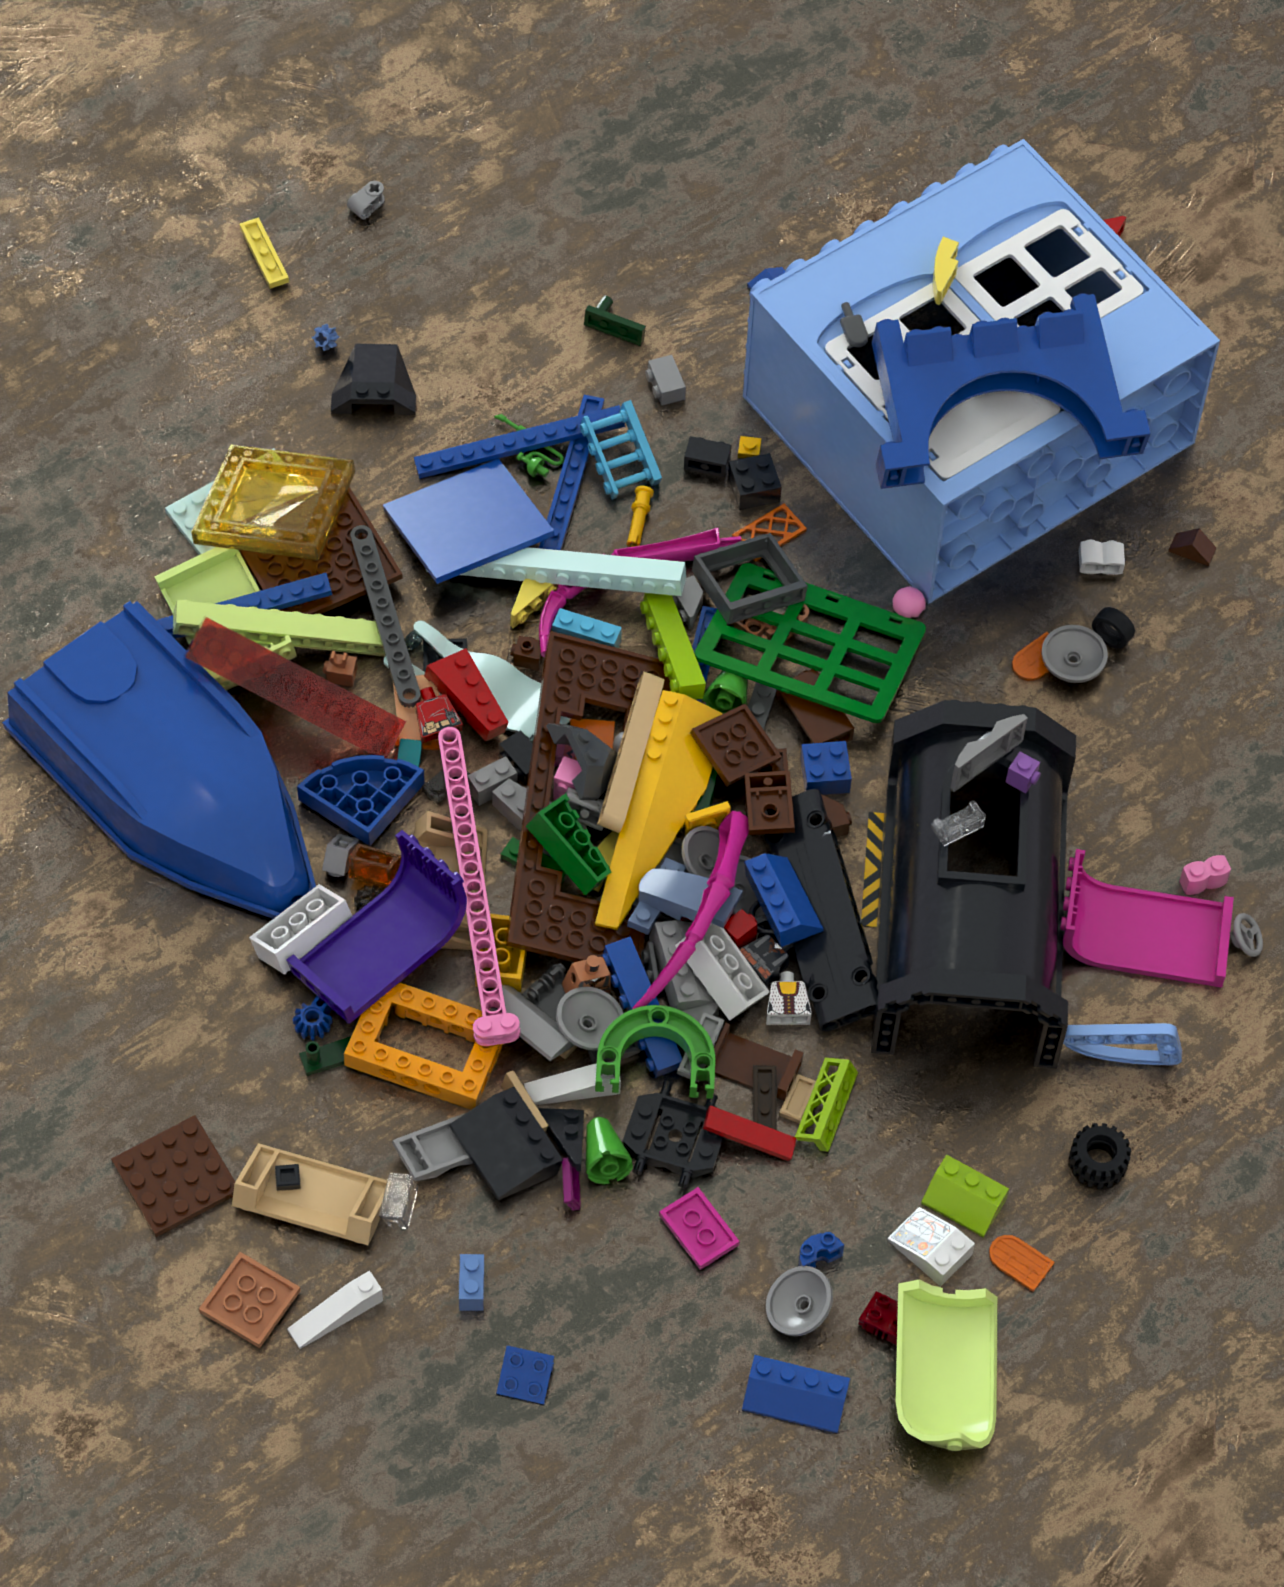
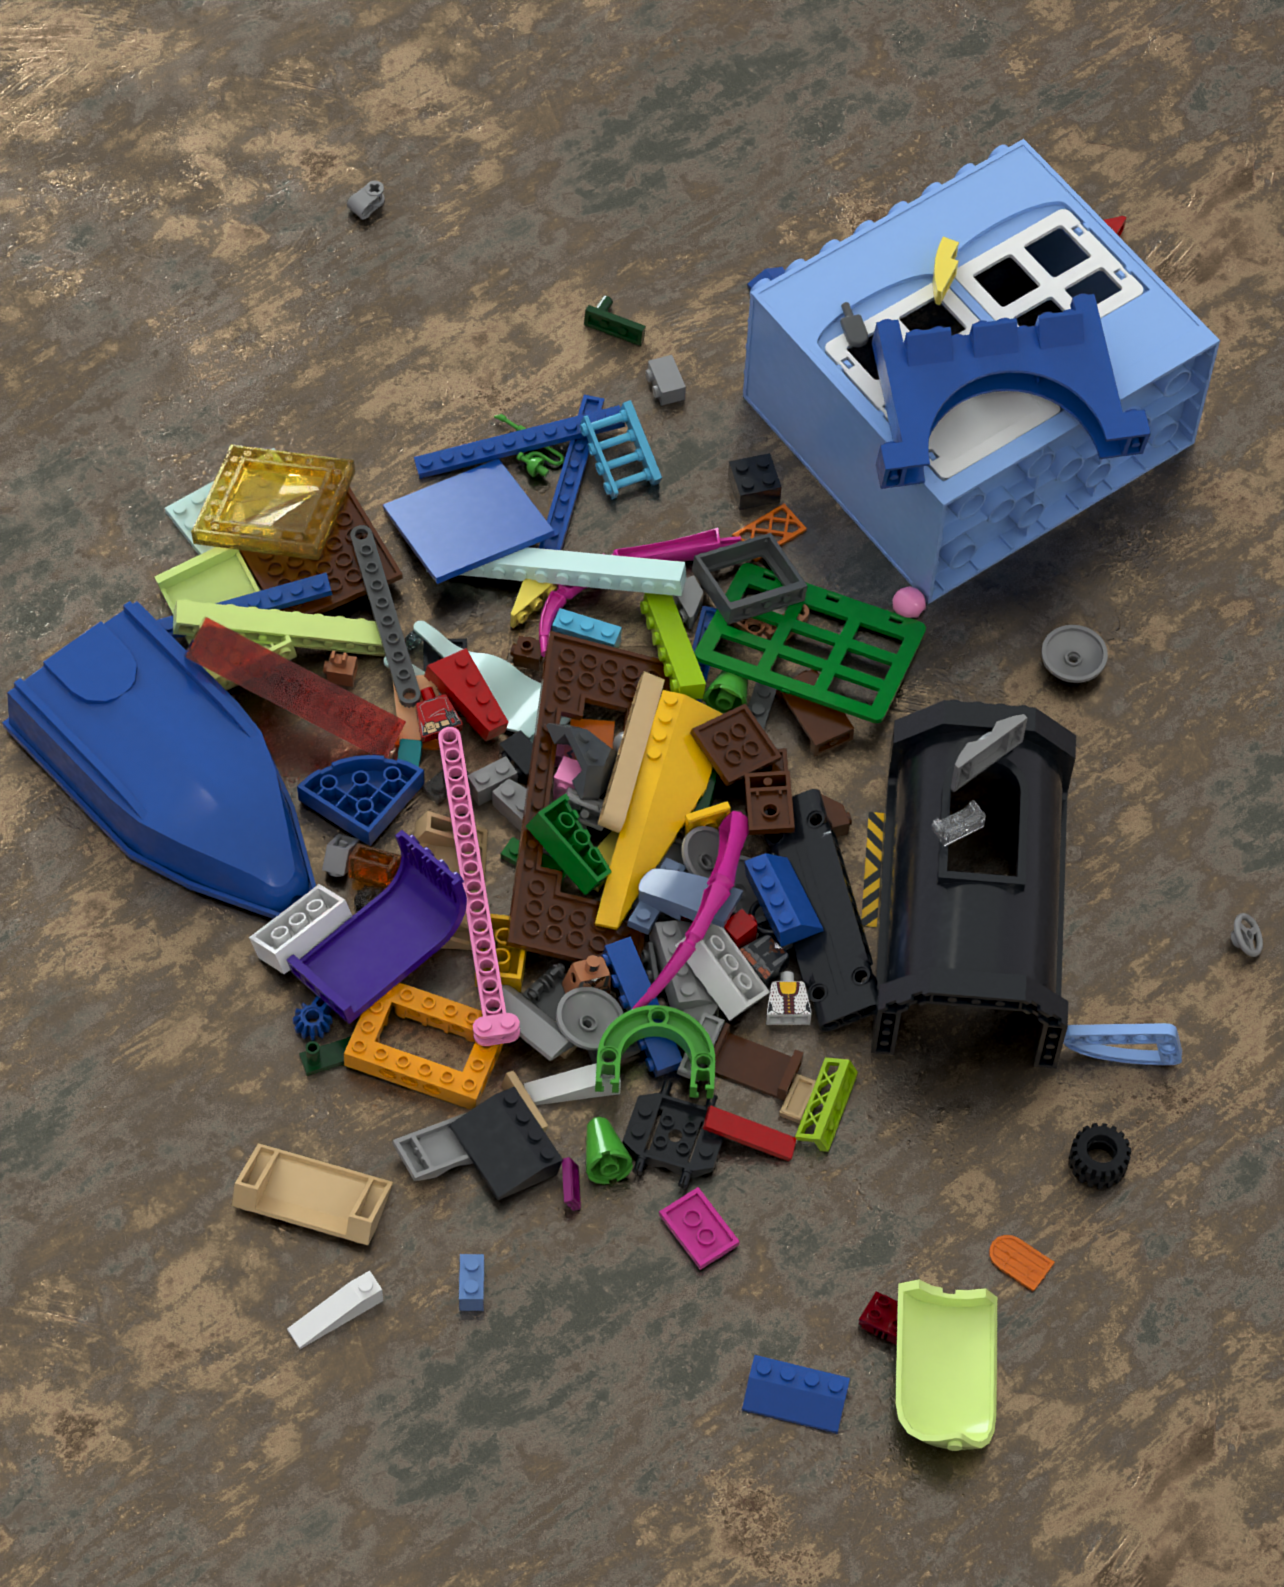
(175, 1176): reddish brown plate -> none
(249, 1299): nougat plate -> none
(264, 253): light yellow plate -> none
(287, 1177): black tile -> none
(329, 333): medium blue gear -> none
(374, 377): black wedge -> none
(399, 1199): clear hinge -> none
(525, 1374): blue hinge -> none
(567, 1130): black wing -> none
(640, 510): yellow pin -> none
(707, 456): black brick -> none
(749, 447): yellow plate -> none
(765, 1095): dark brown tile -> none
(792, 1294): light grey dish -> none
(820, 1247): blue cylinder -> none
(826, 767): blue brick -> none
(932, 1245): white slope -> none
(965, 1196): lime slope -> none
(1023, 772): medium lavender brick -> none
(1028, 662): orange window -> none
(1101, 557): white brick -> none
(1113, 617): black tyre -> none
(1145, 930): dark pink panel -> none
(1193, 546): reddish brown slope -> none
(1208, 874): bright pink brick -> none

